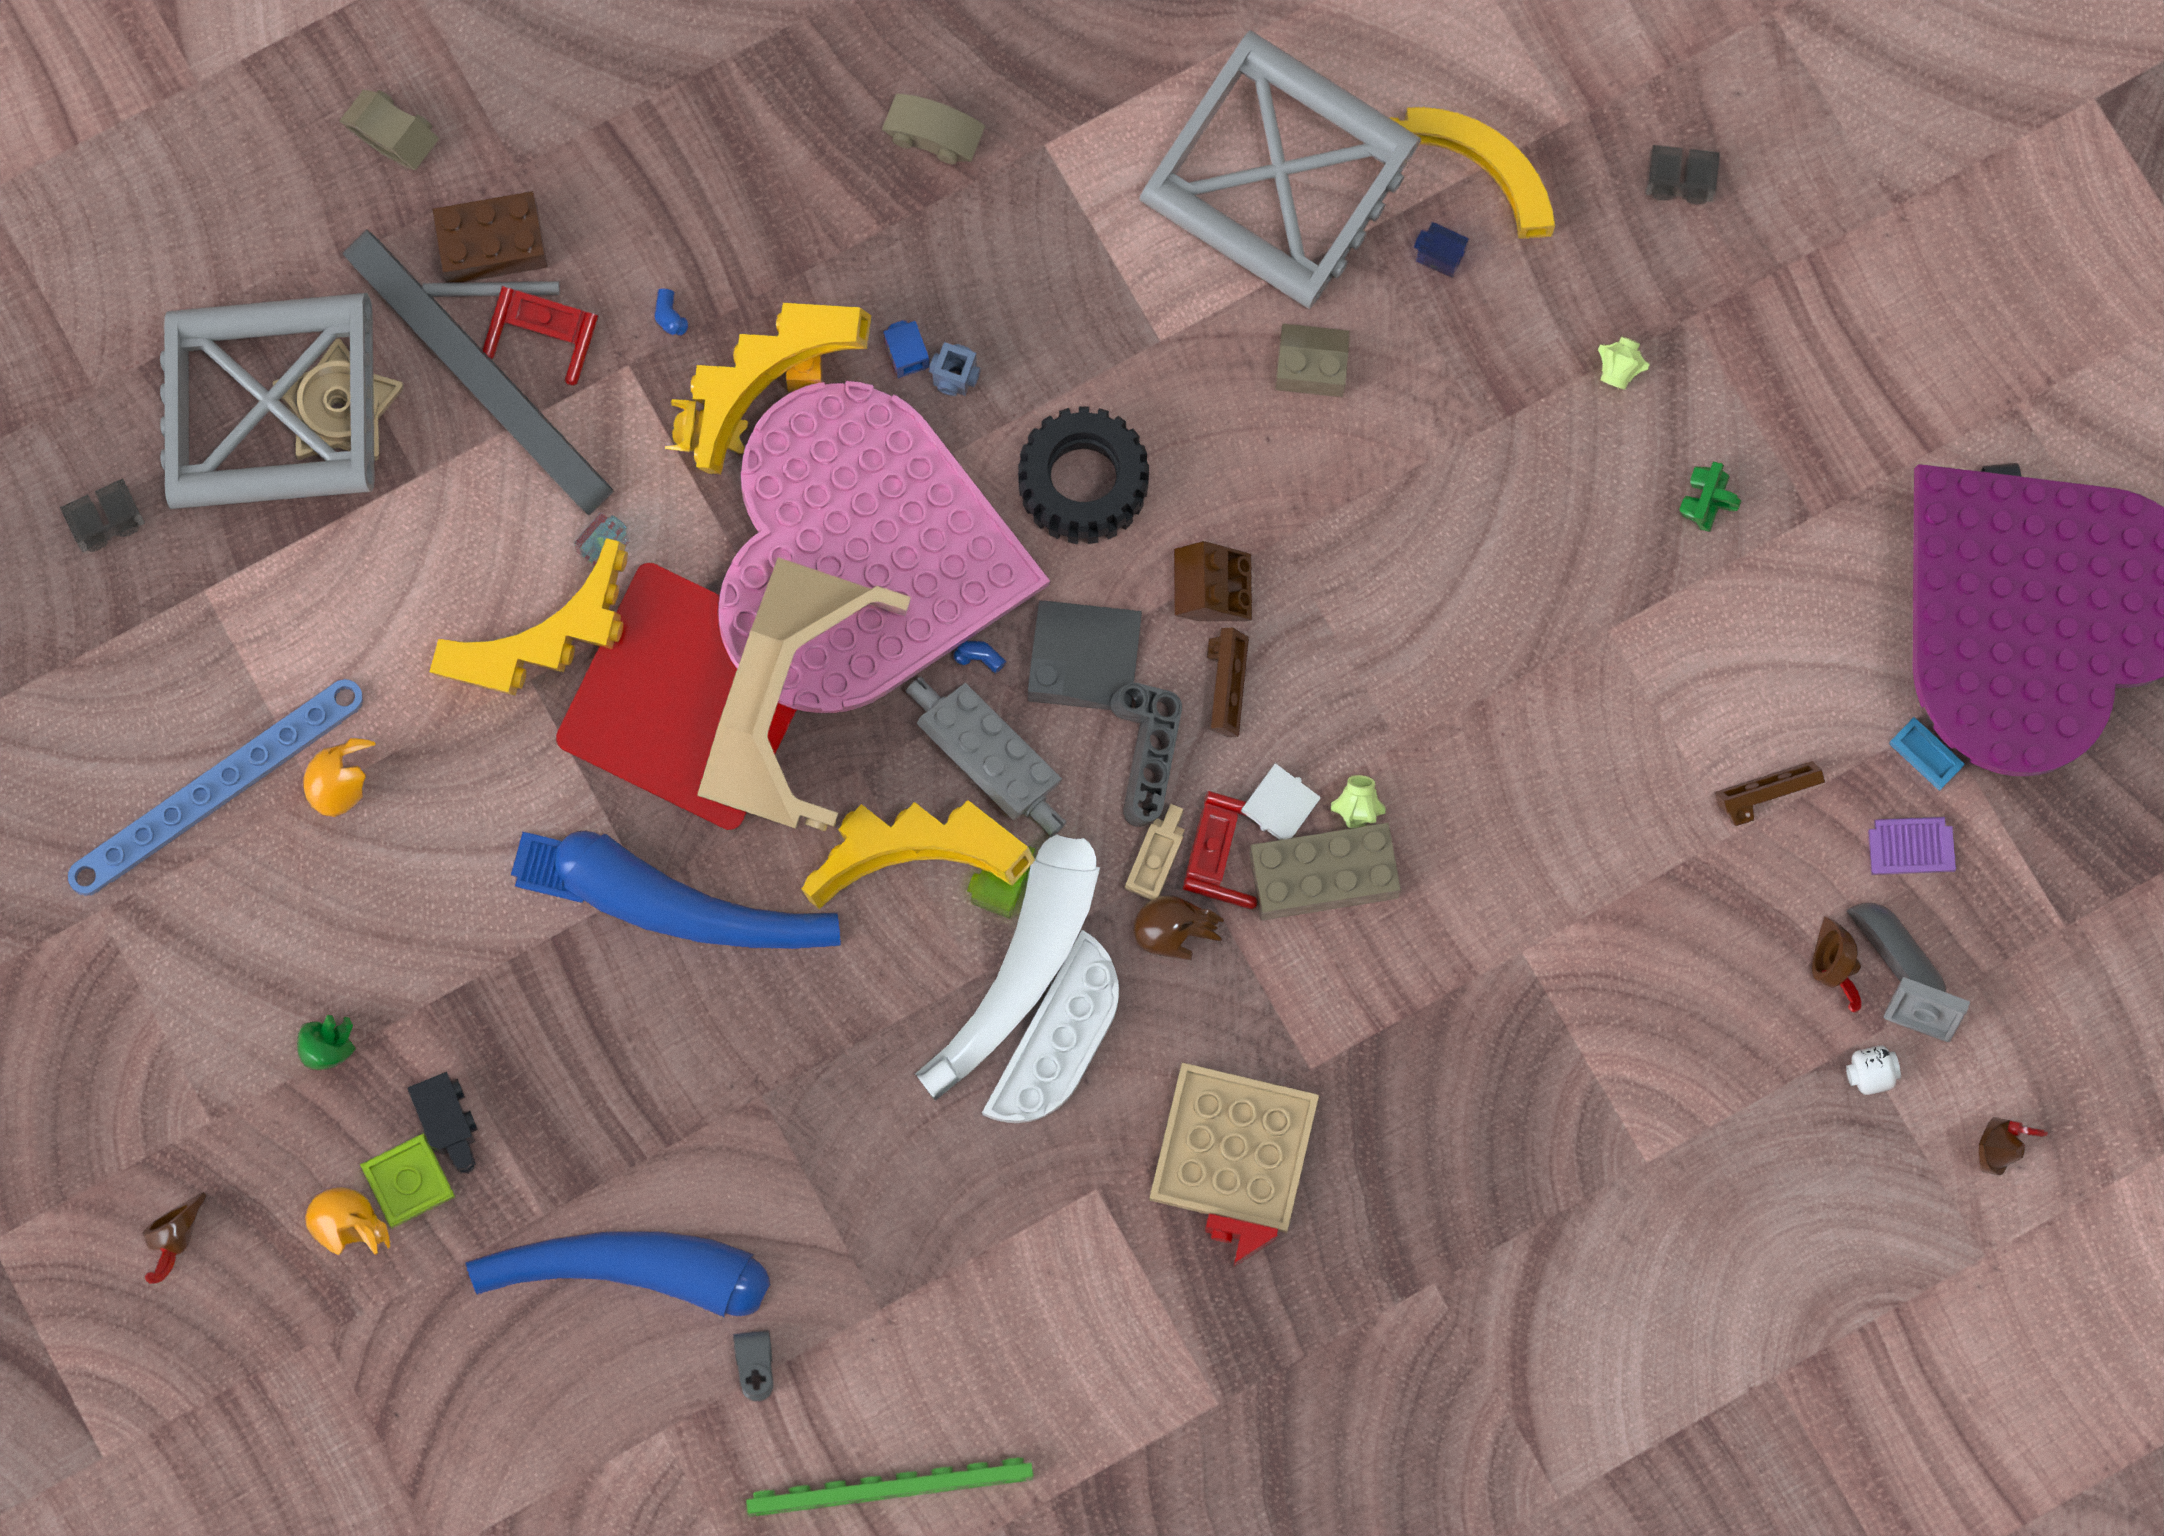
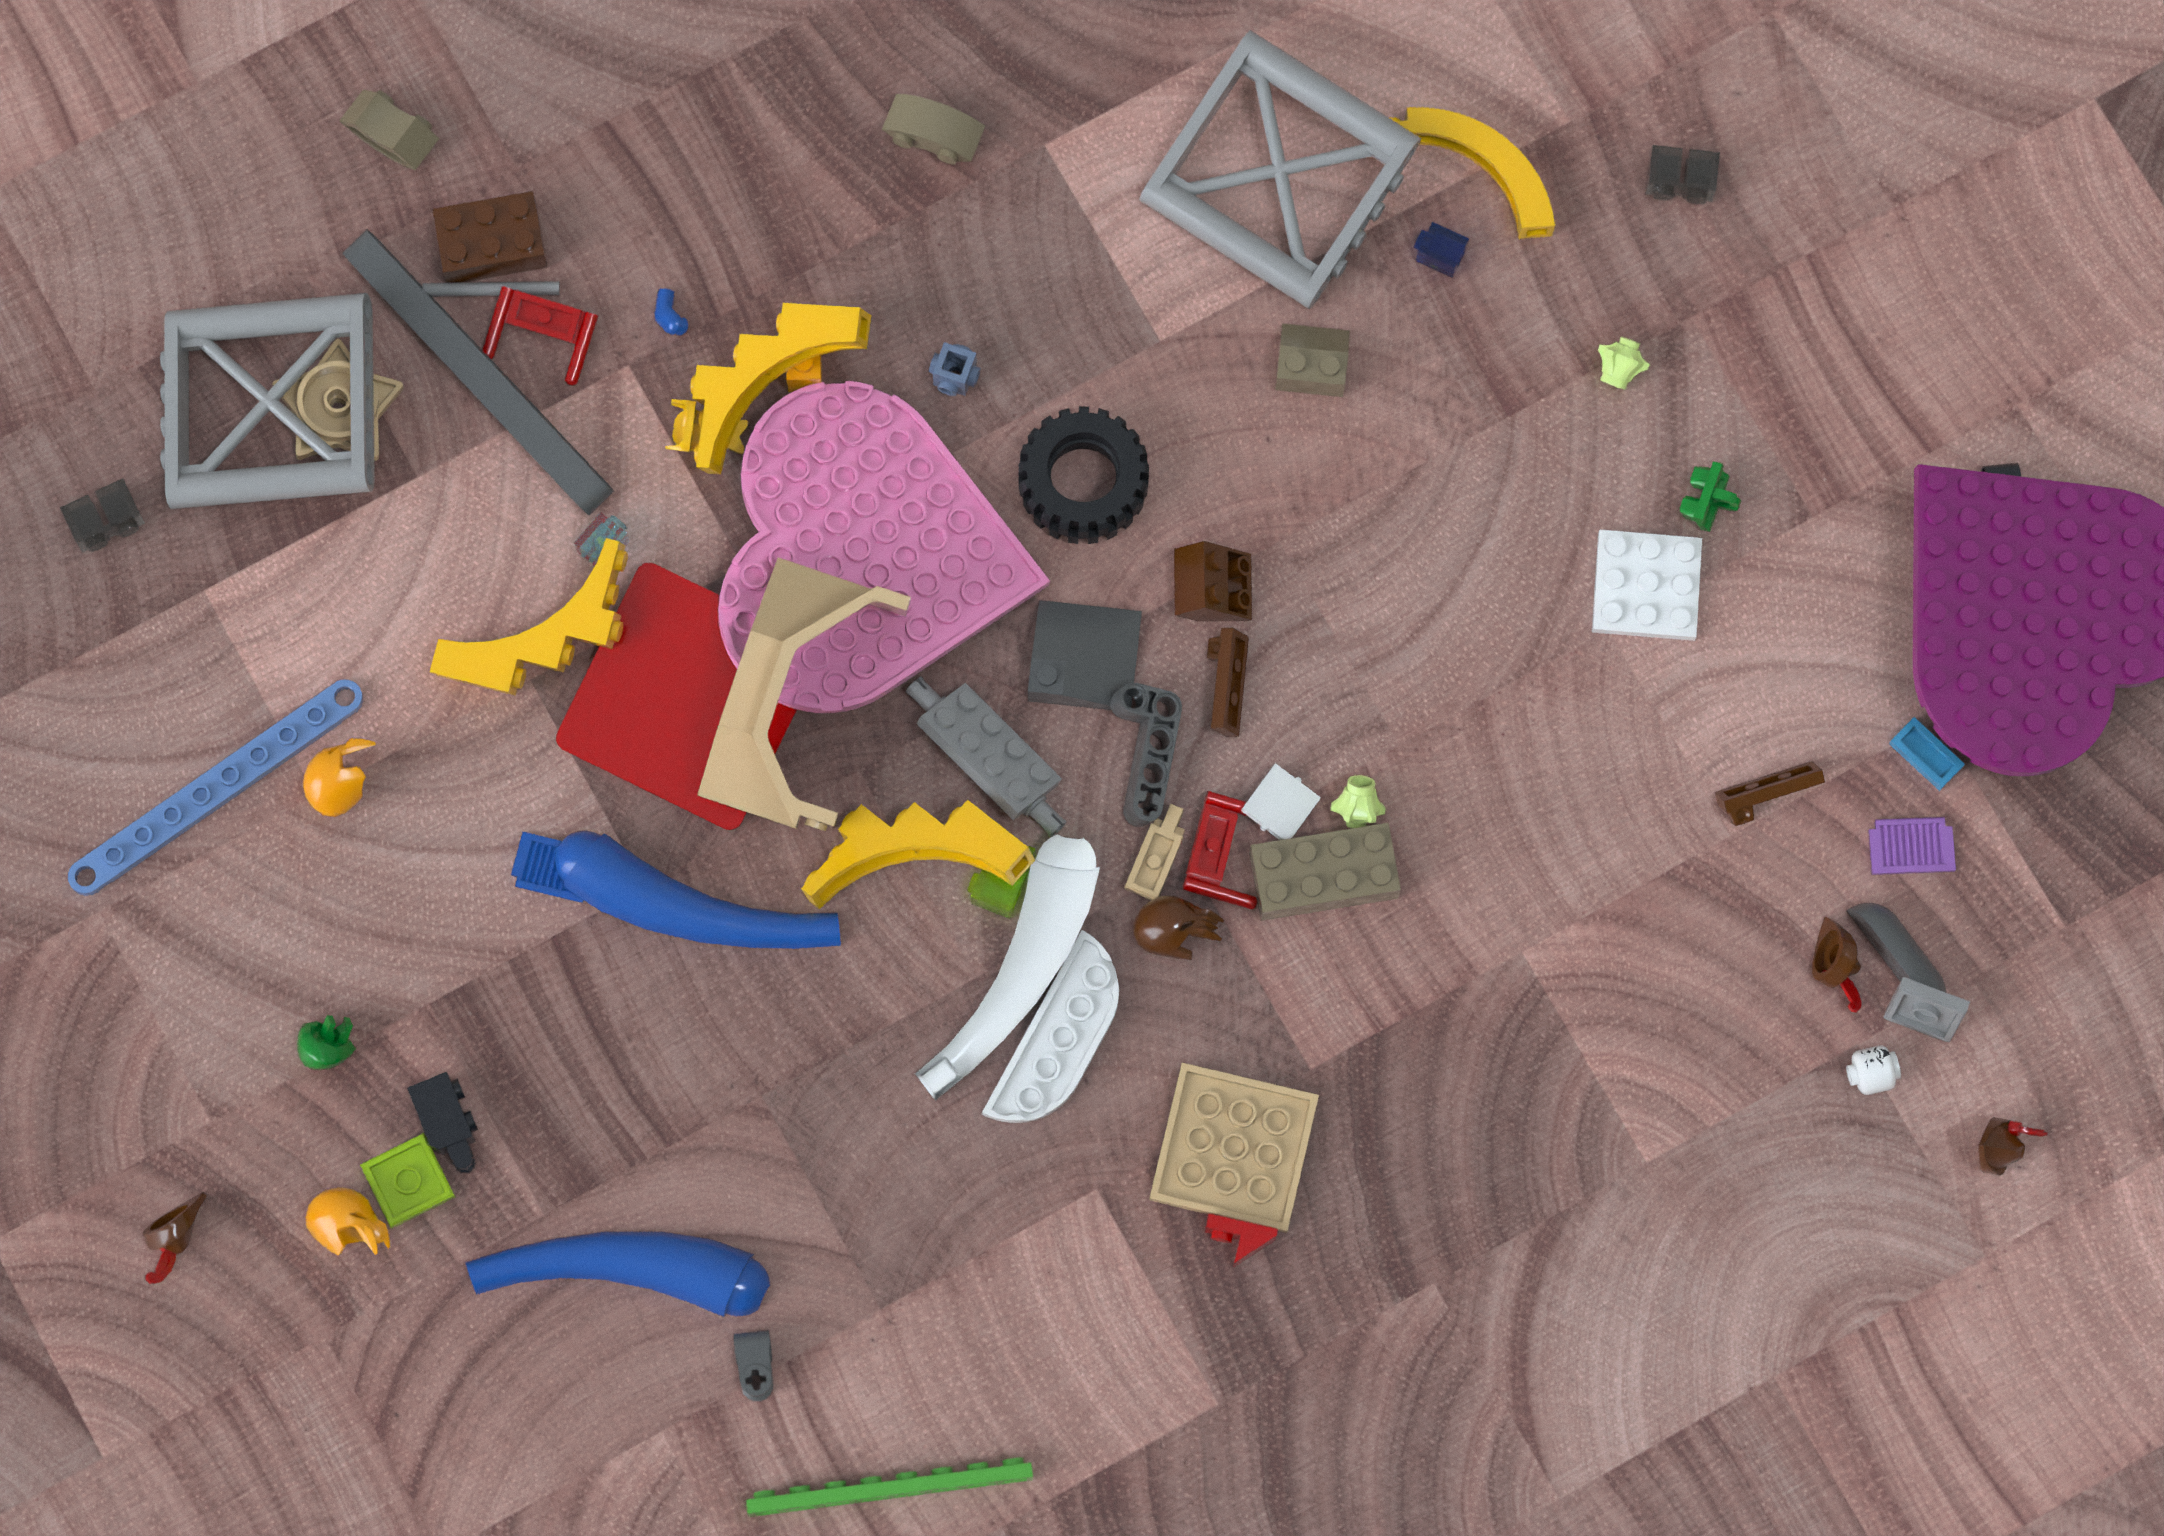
(906, 348): blue brick -> none
(979, 651): blue arm -> none
(1647, 585): none -> white plate

